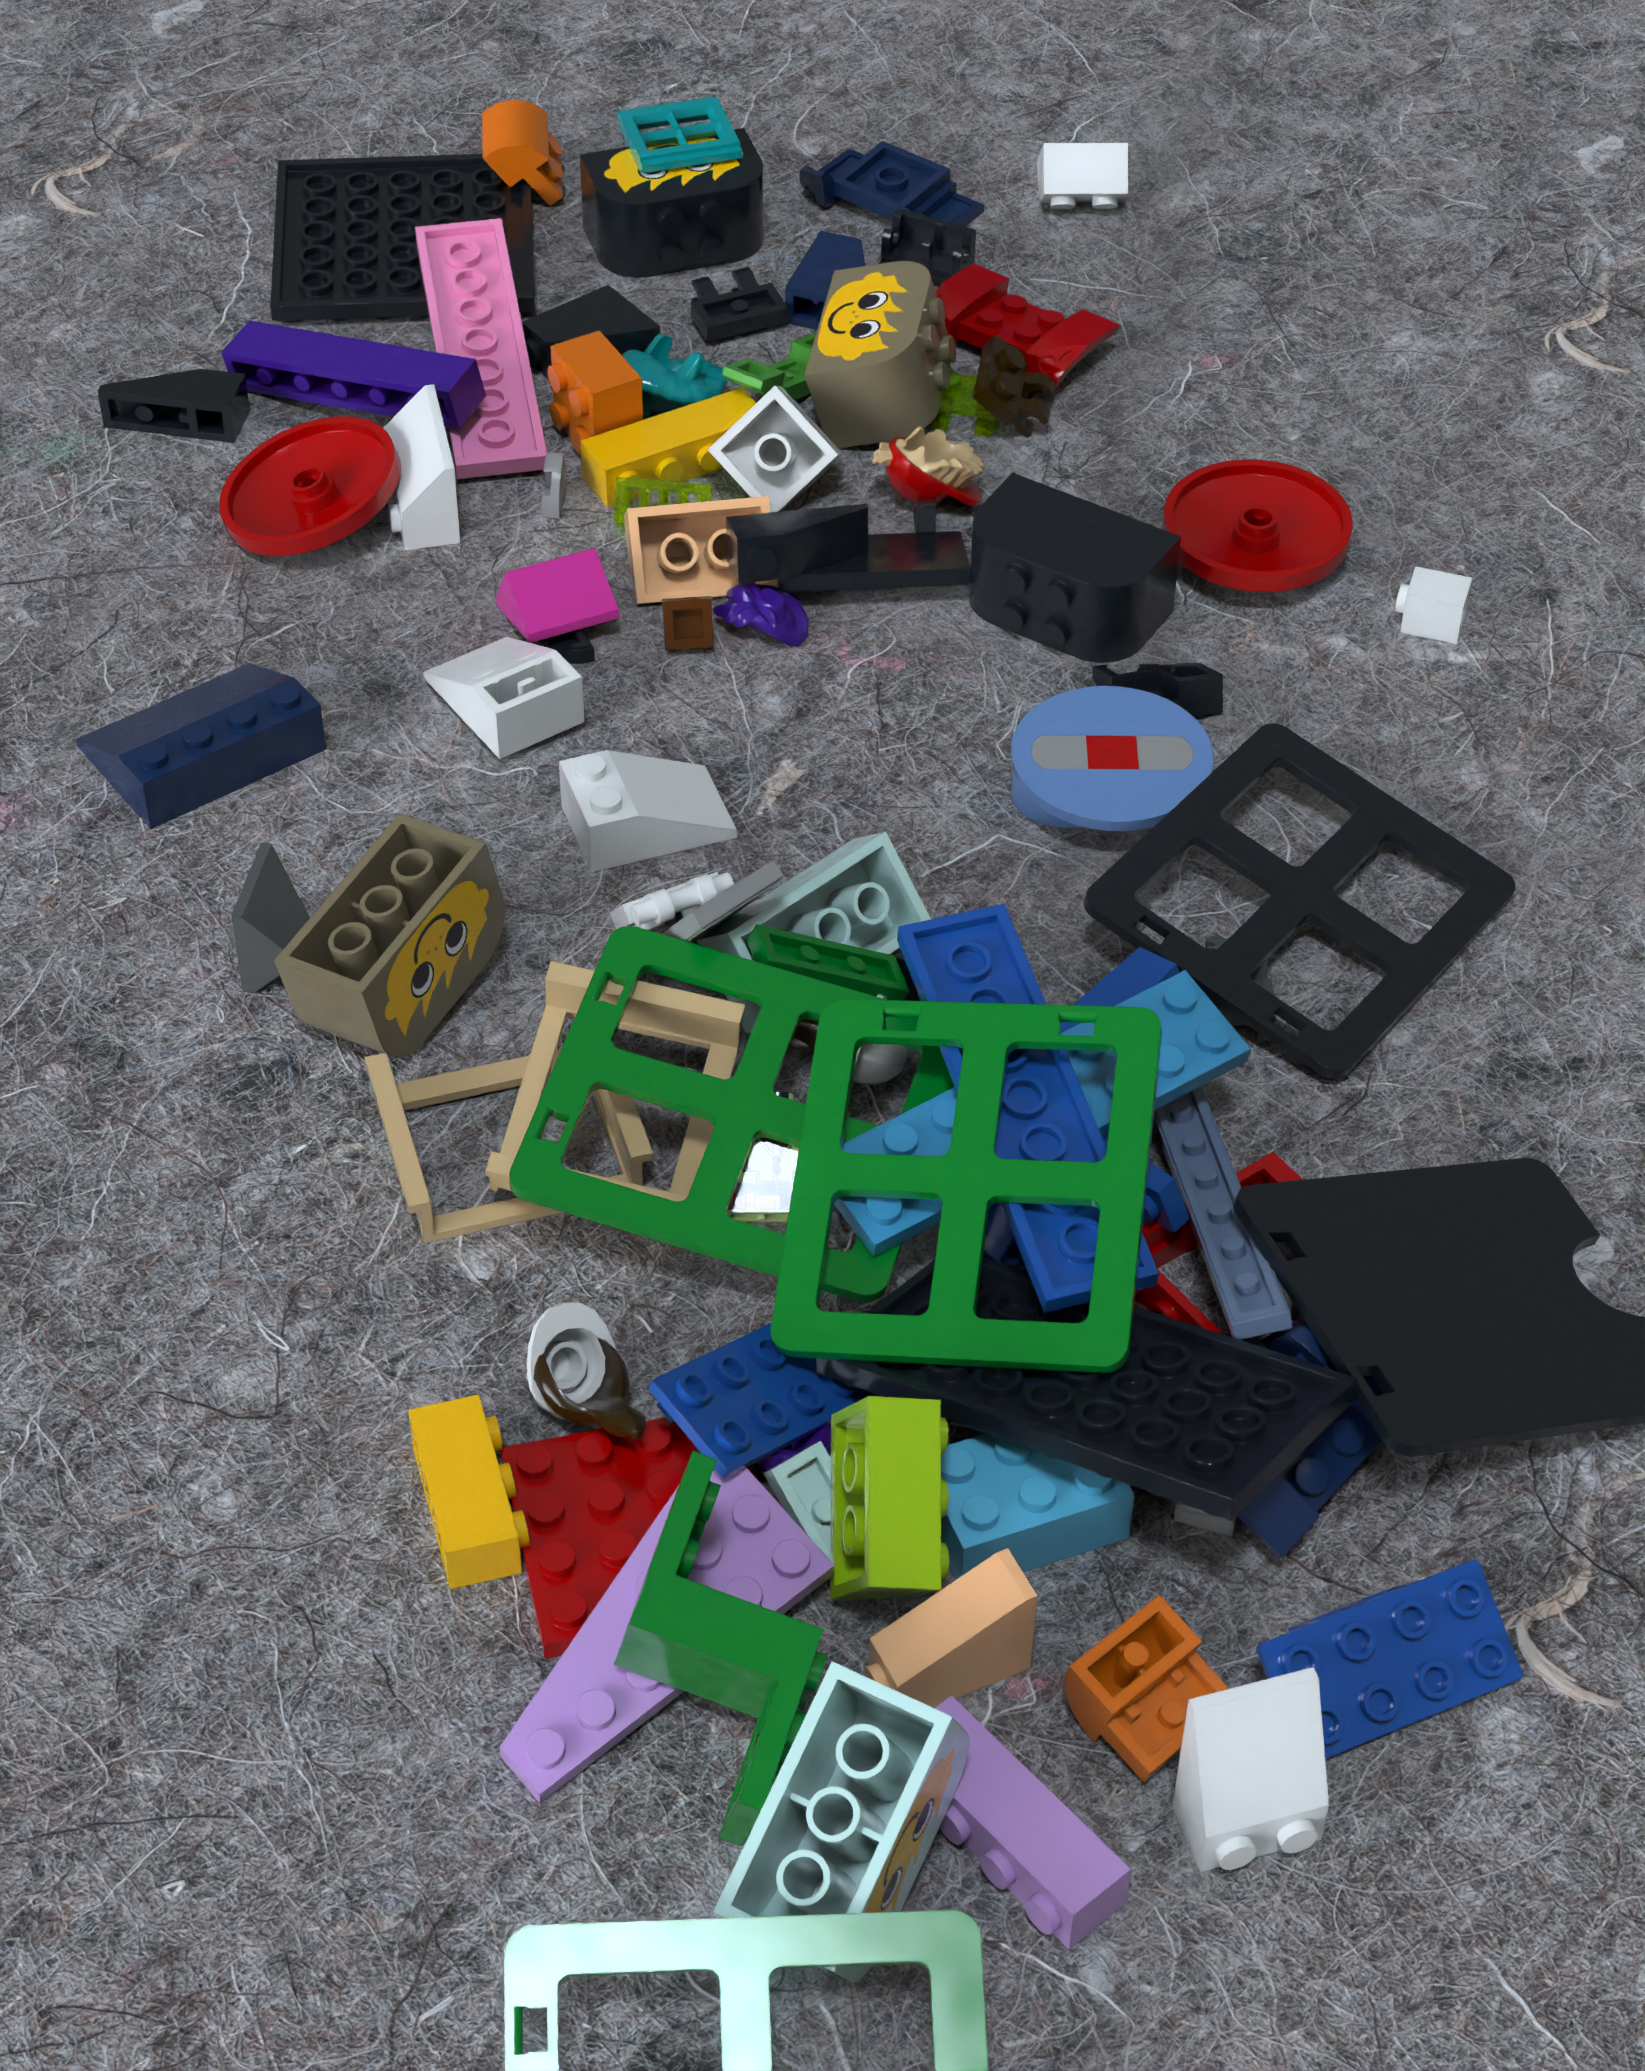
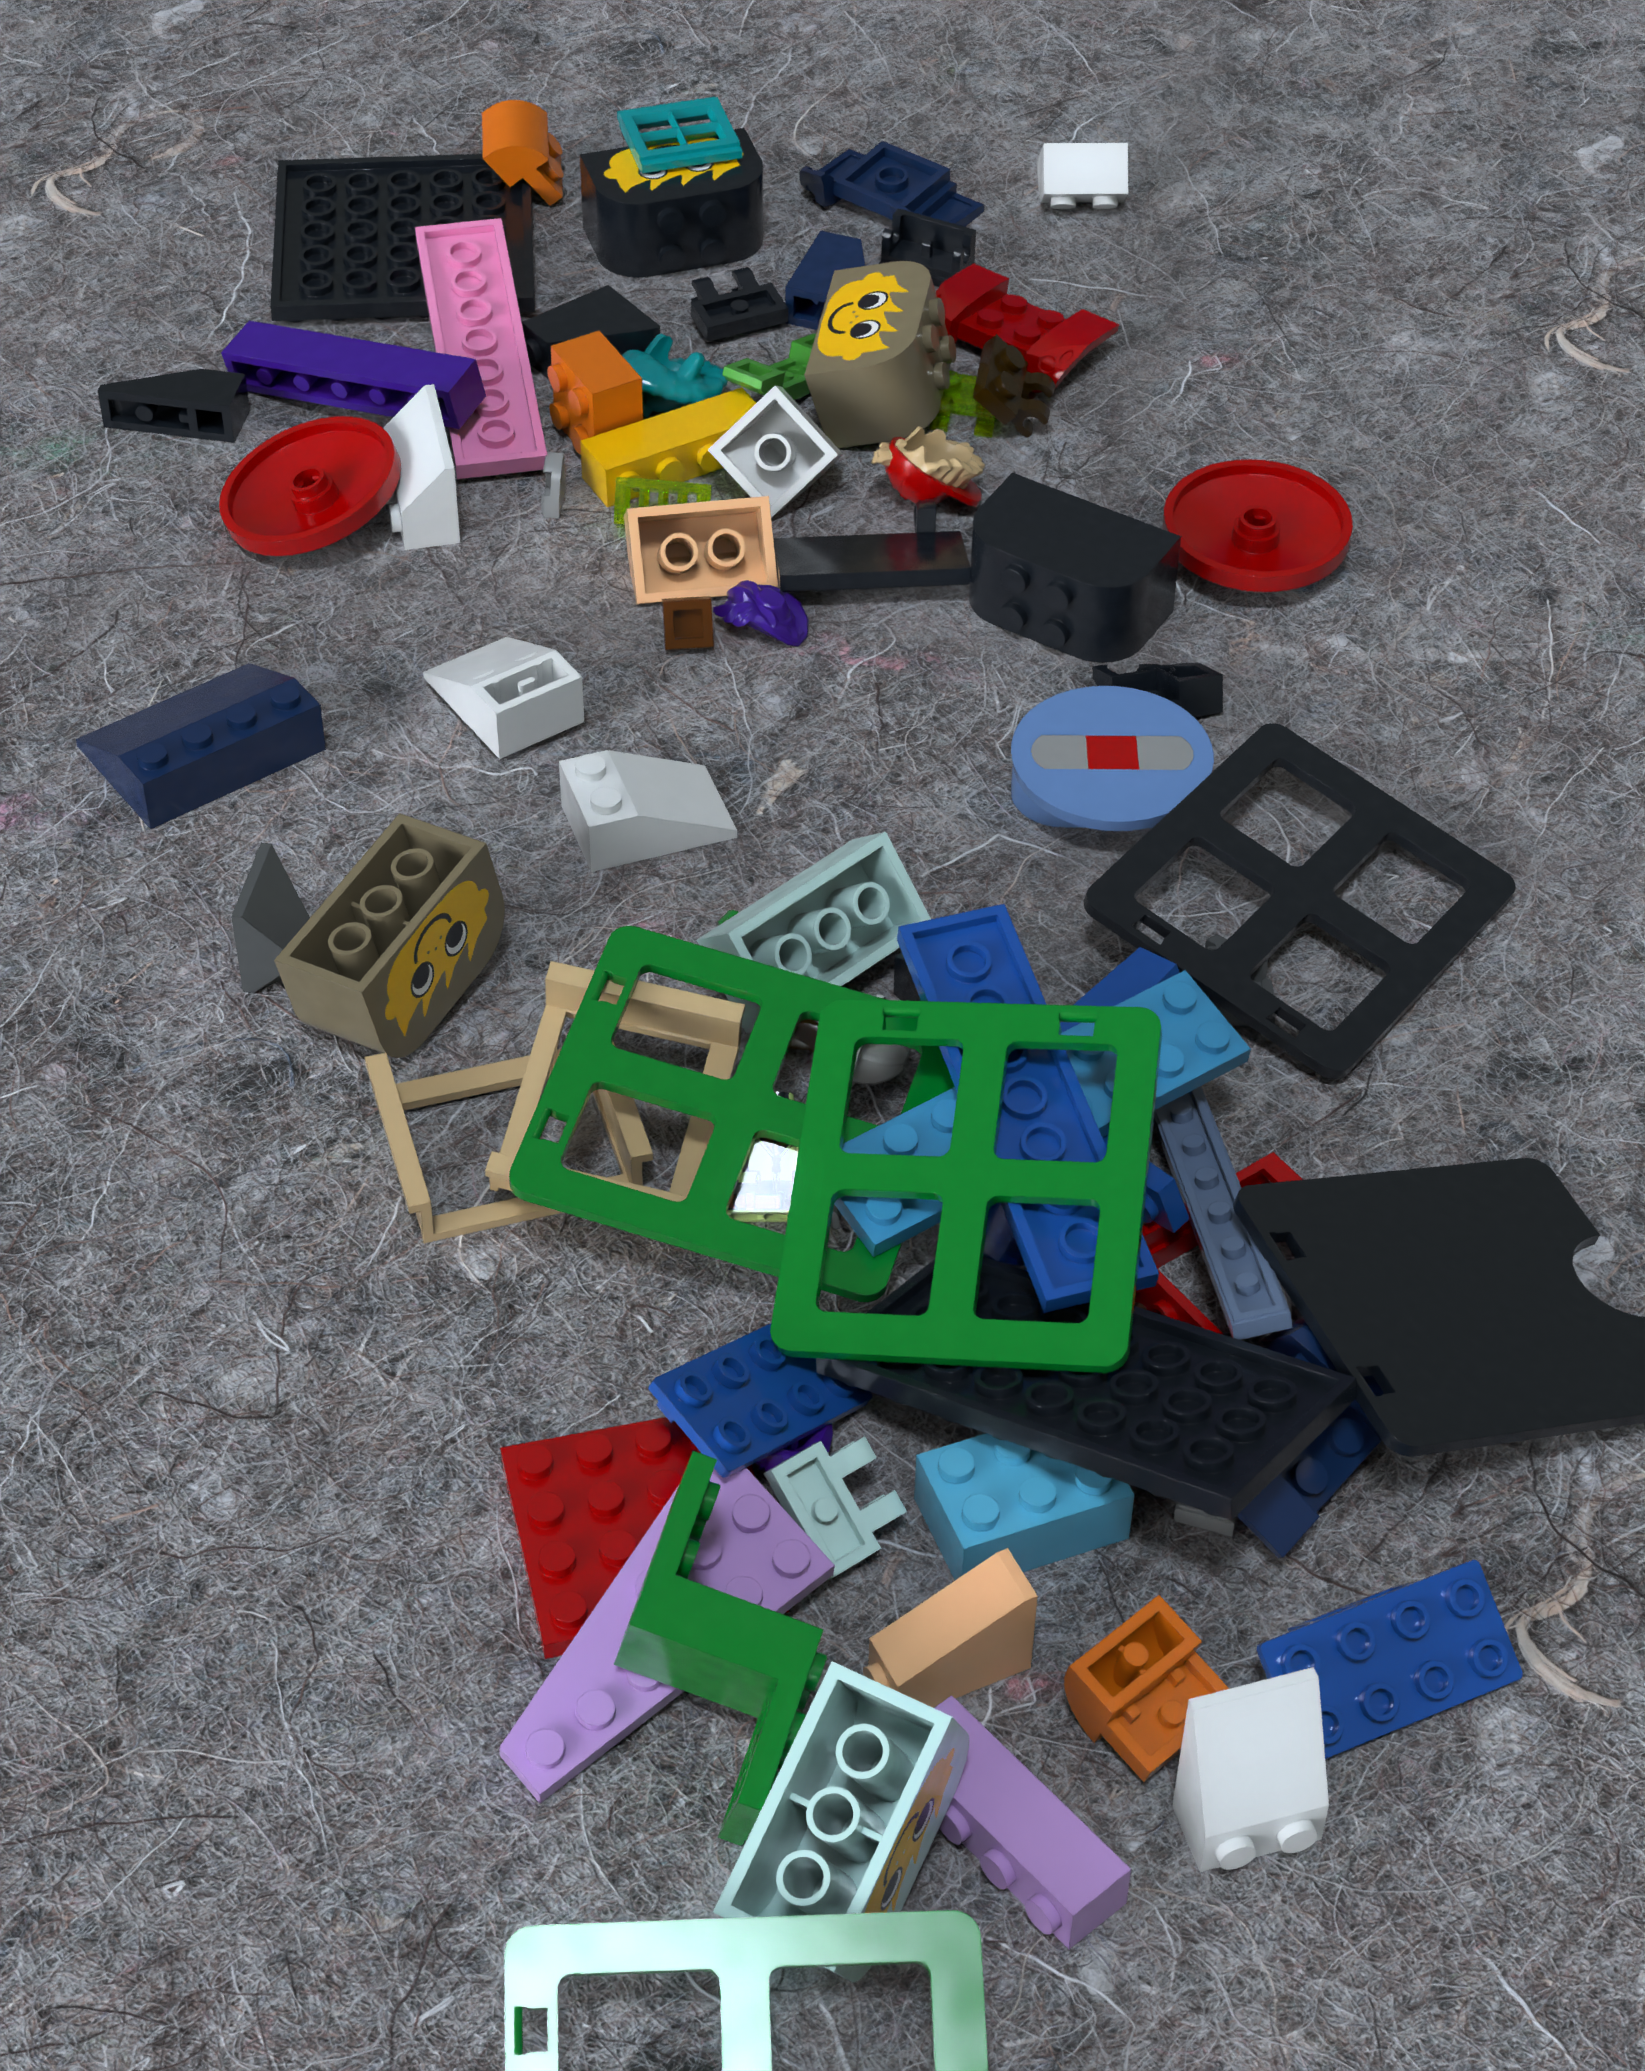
(468, 1491): yellow brick -> none
(557, 596): dark pink slope -> none
(571, 646): black tile -> none
(579, 1372): piece -> none
(660, 906): white plate -> none
(725, 904): light grey tile -> none
(794, 541): black slope -> none
(829, 961): green plate -> none
(888, 1498): lime slope -> none
(1434, 604): white brick -> none

